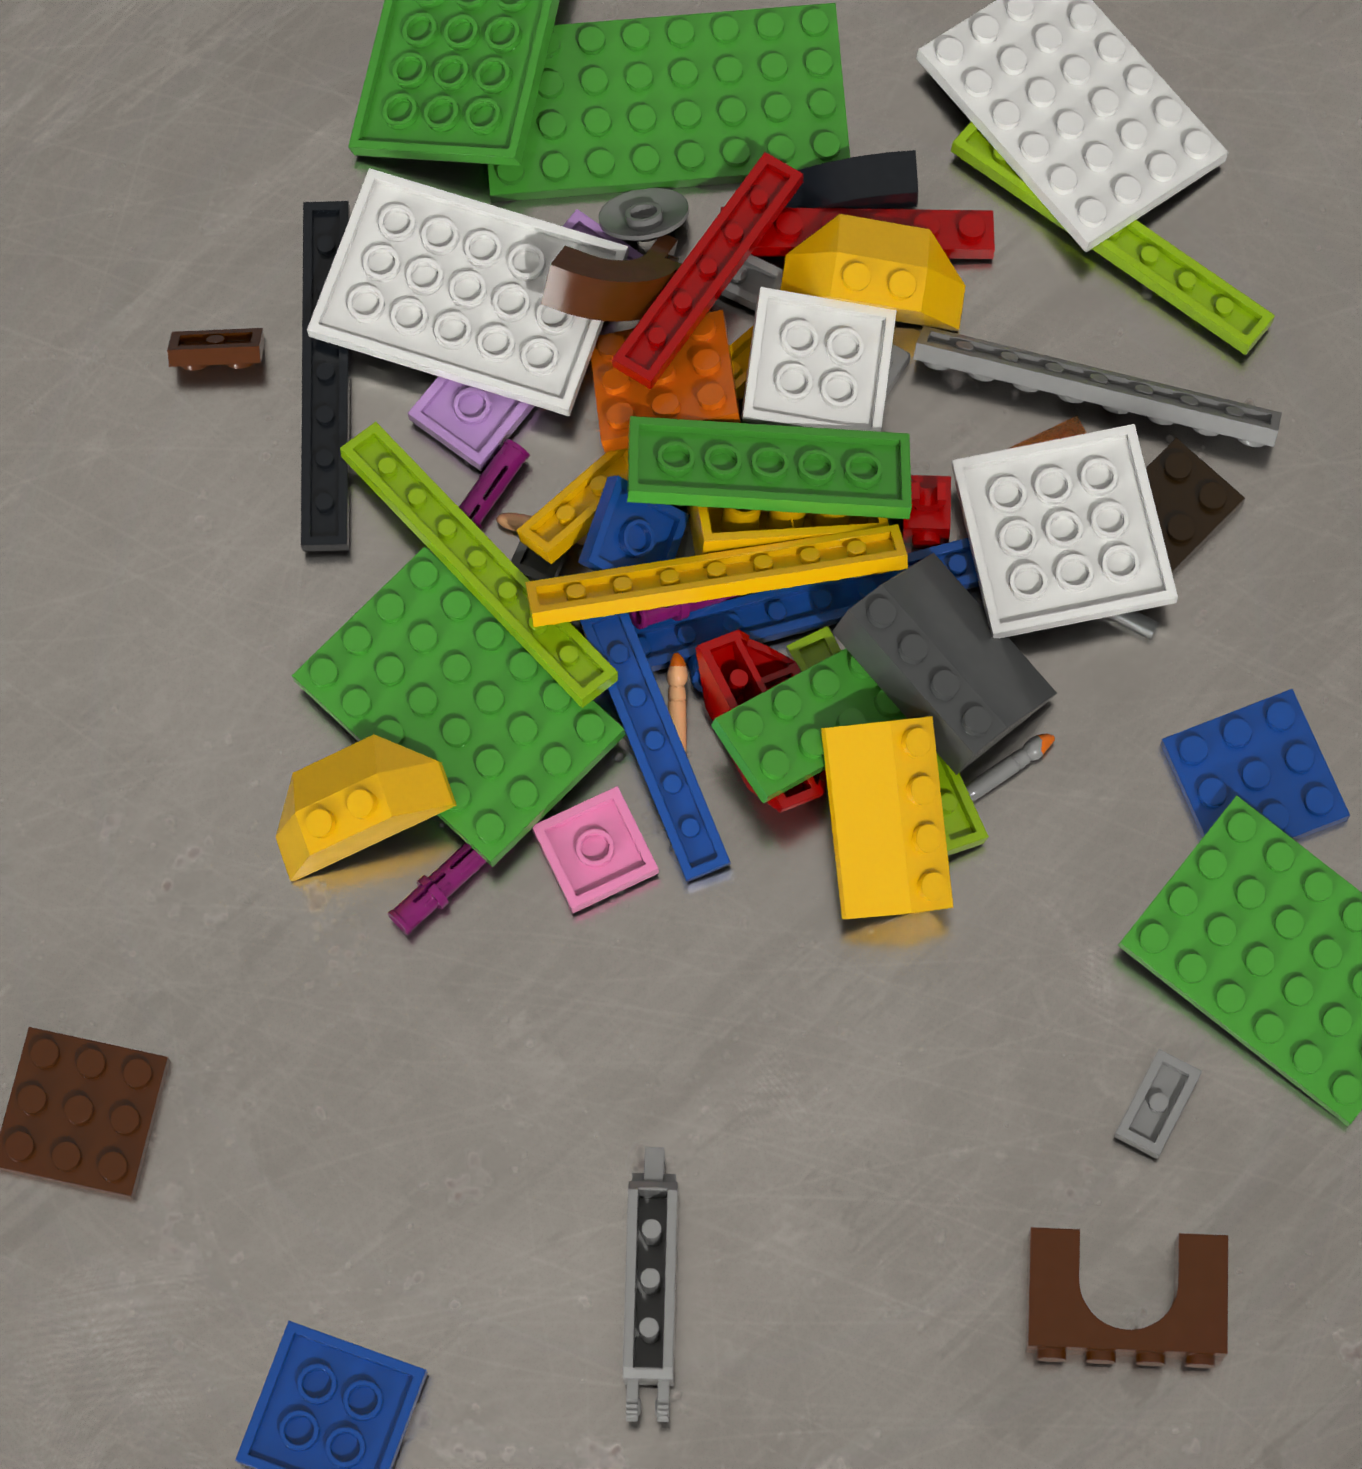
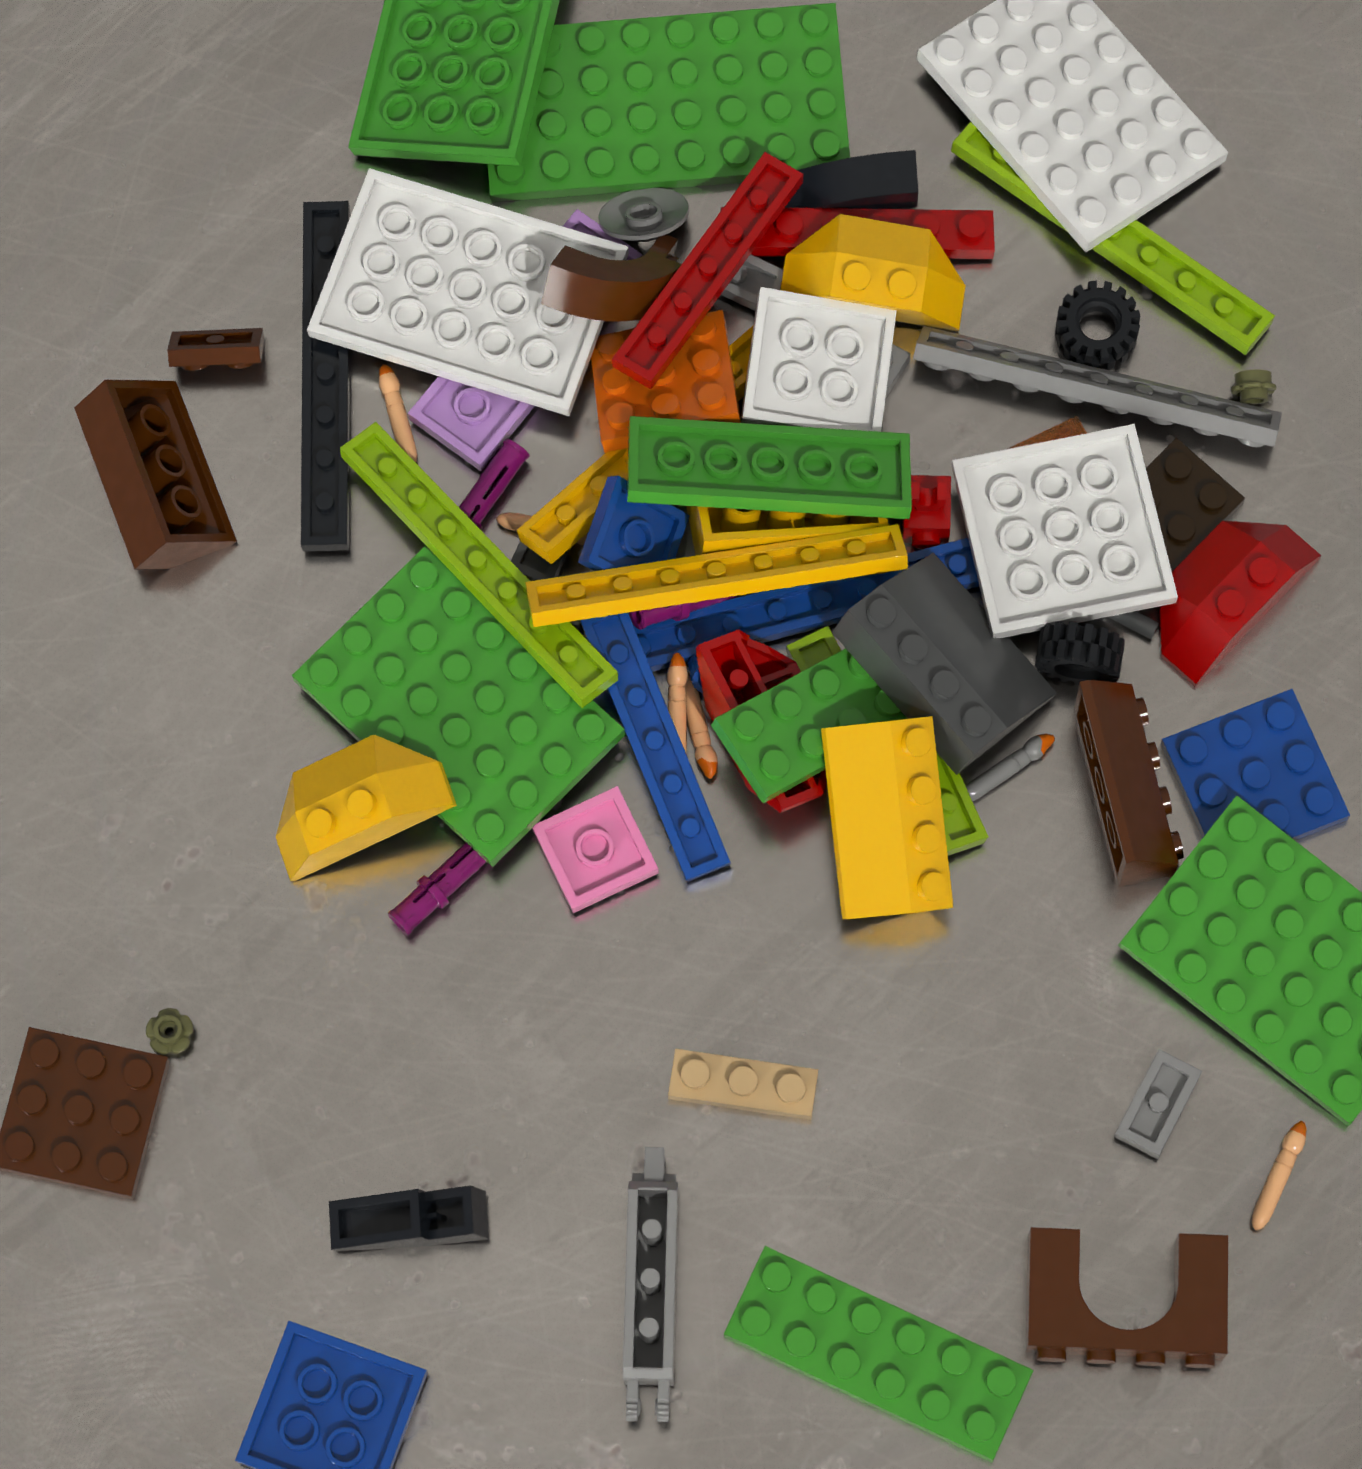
(154, 472): none -> reddish brown slope
(178, 1040): none -> olive plate
(390, 388): none -> light nougat piece
(409, 1219): none -> black slope
(704, 753): none -> light nougat piece
(743, 1084): none -> tan plate
(878, 1353): none -> bright green plate
(1079, 653): none -> black tyre
(1103, 300): none -> black tyre
(1126, 782): none -> reddish brown slope
(1227, 590): none -> red wedge
(1253, 386): none -> olive plate
(1279, 1174): none -> light nougat piece

